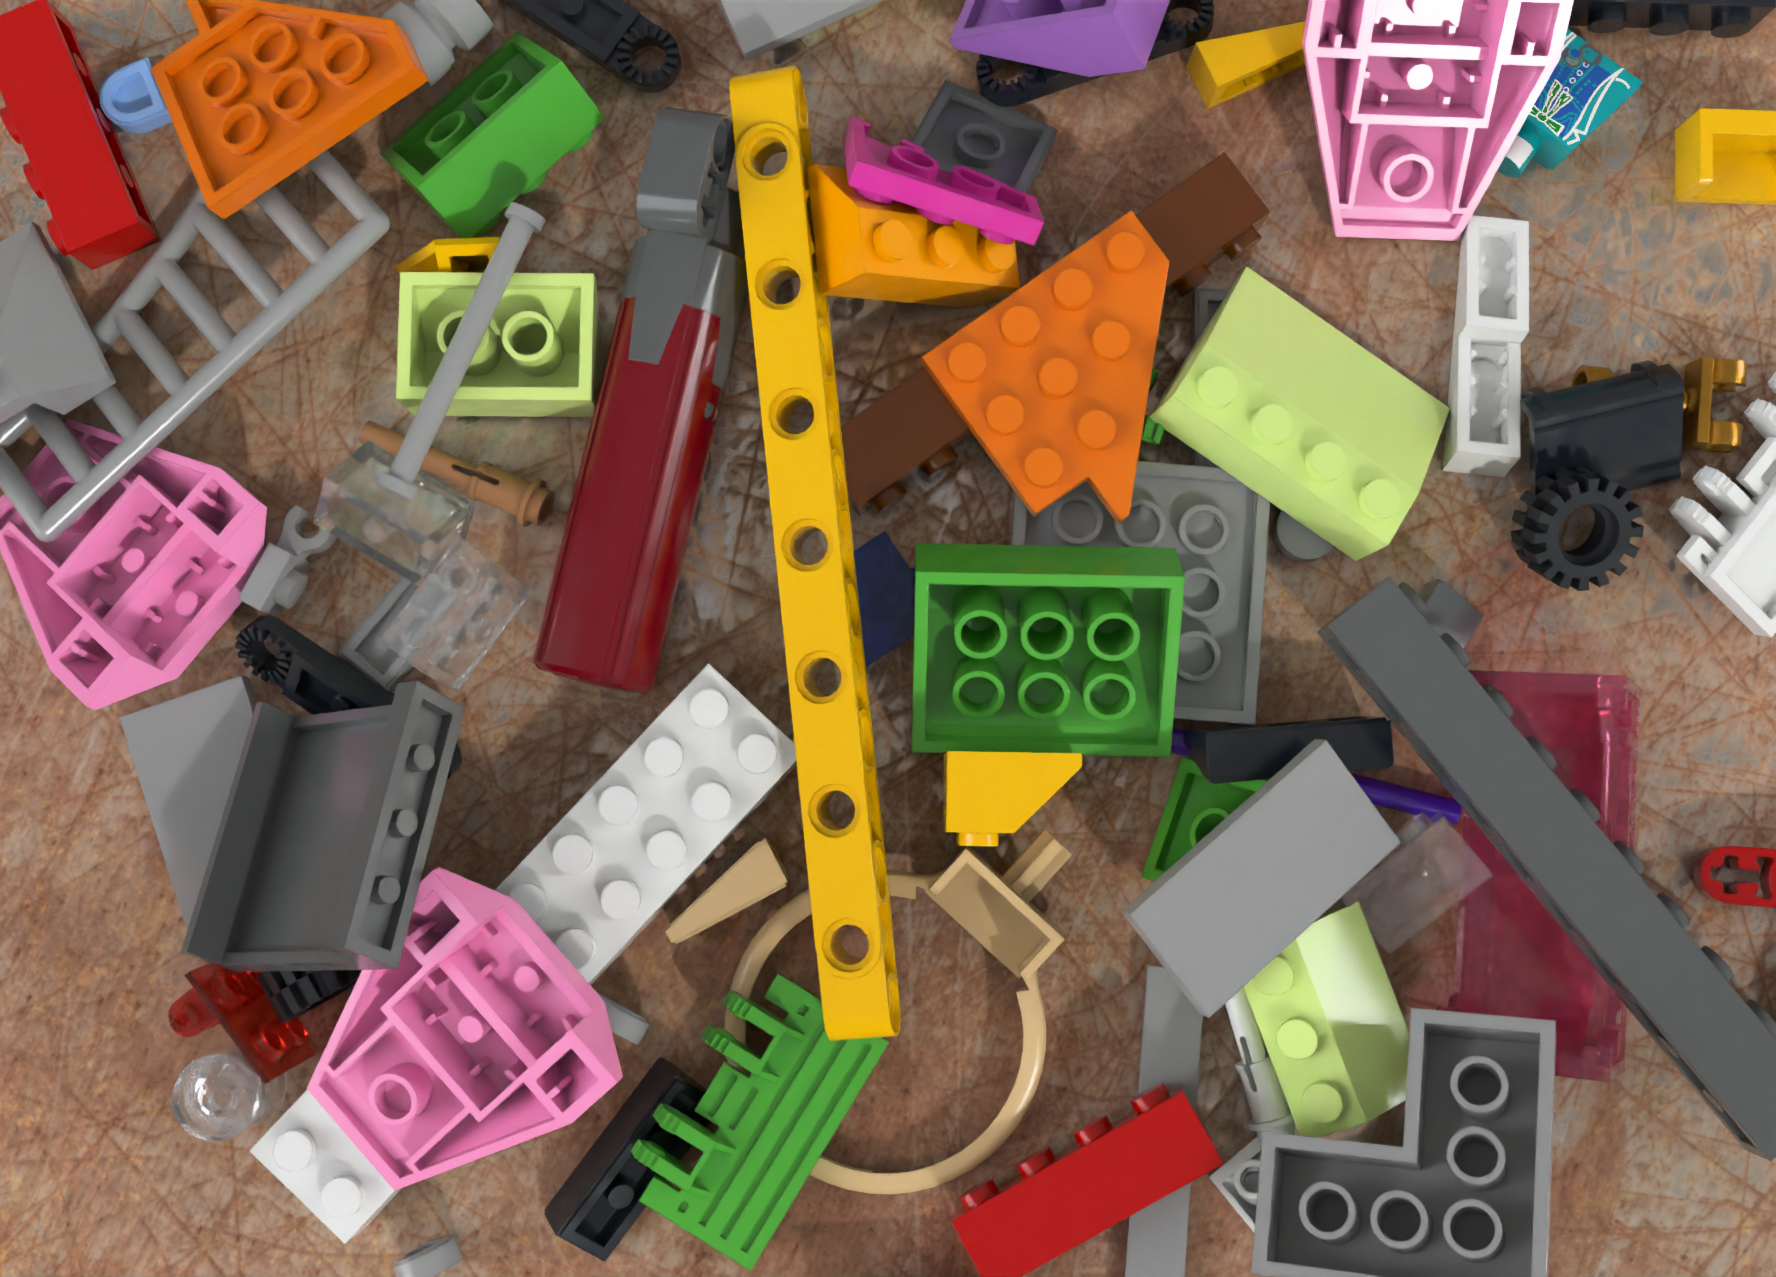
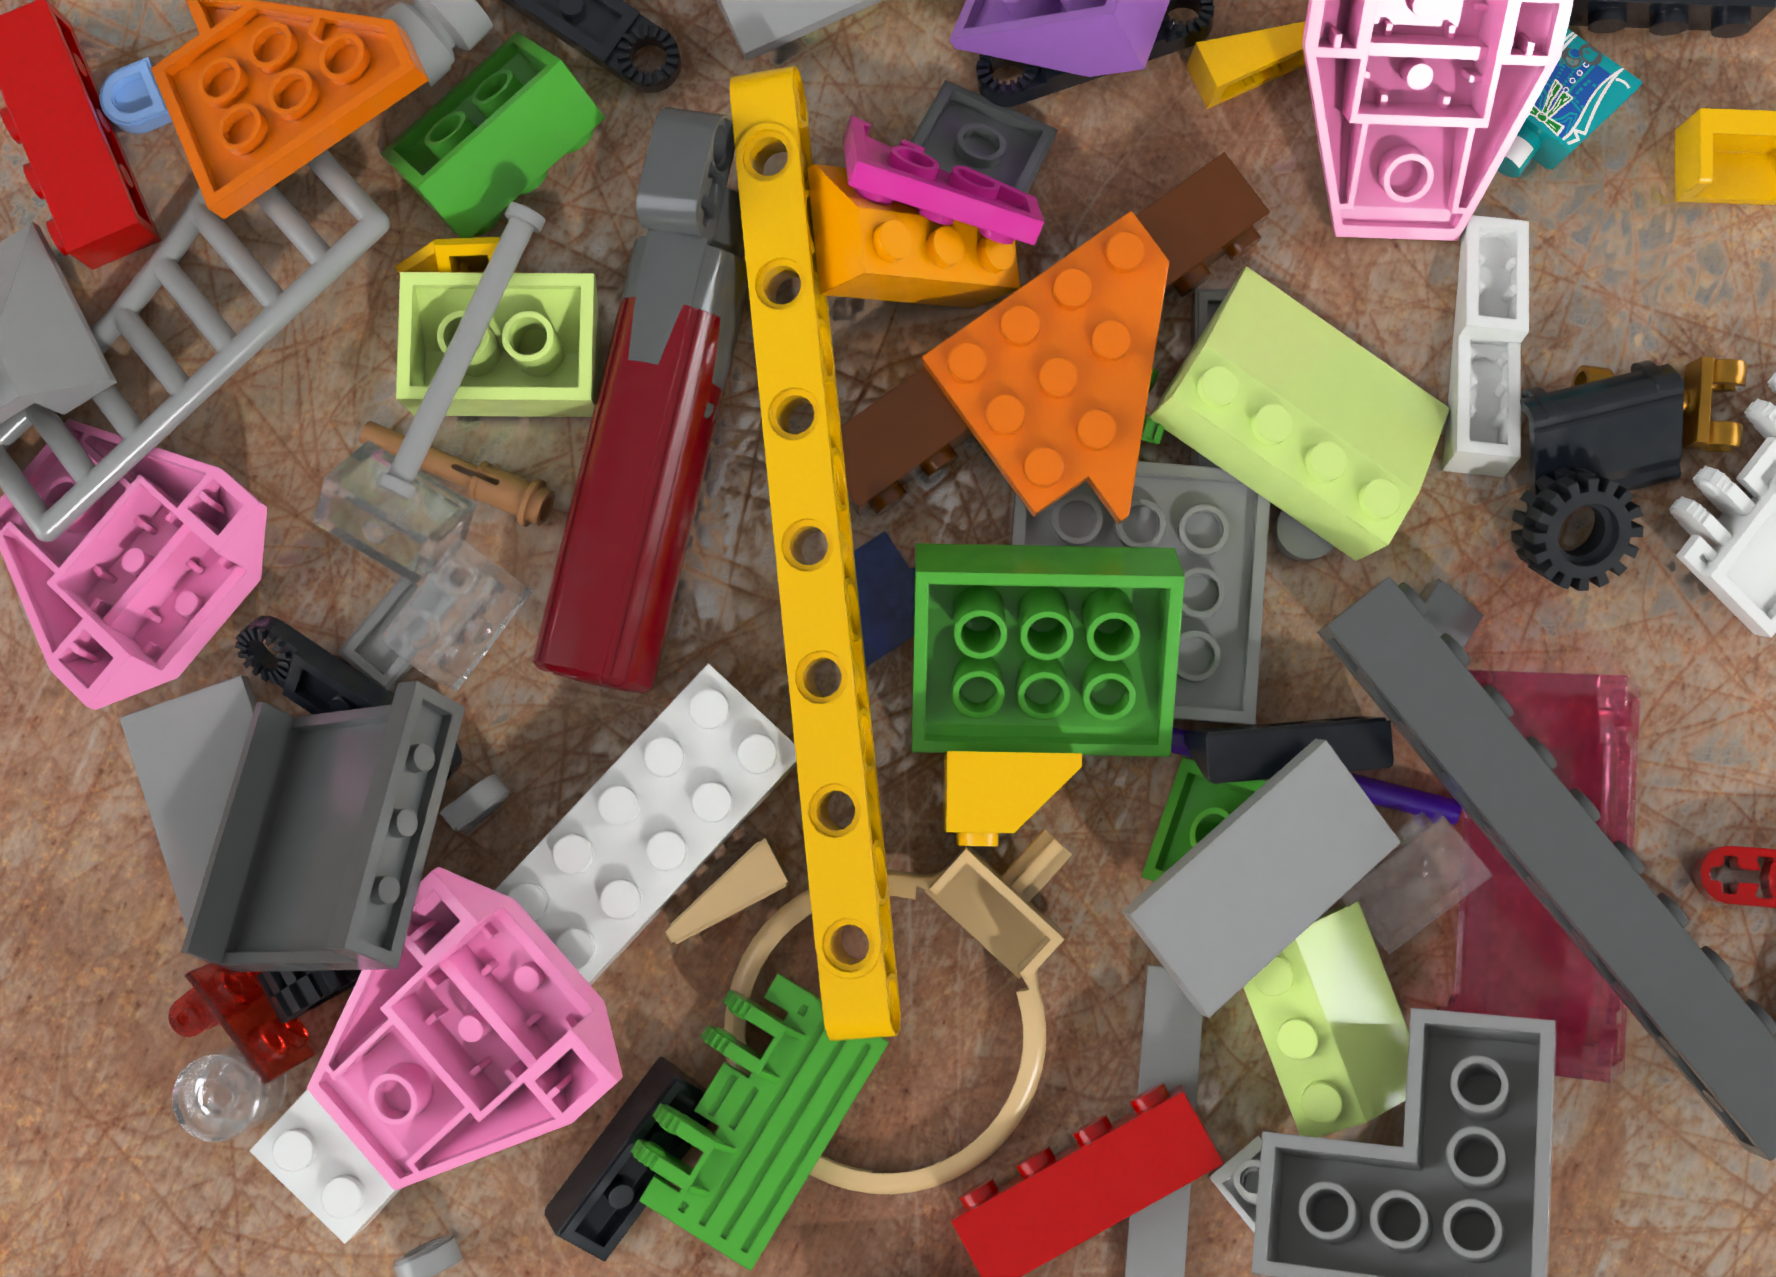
(279, 574): light grey plate -> none
(475, 804): none -> light grey tile
(625, 1021): light grey tile -> none
(1257, 1073): white pin -> none

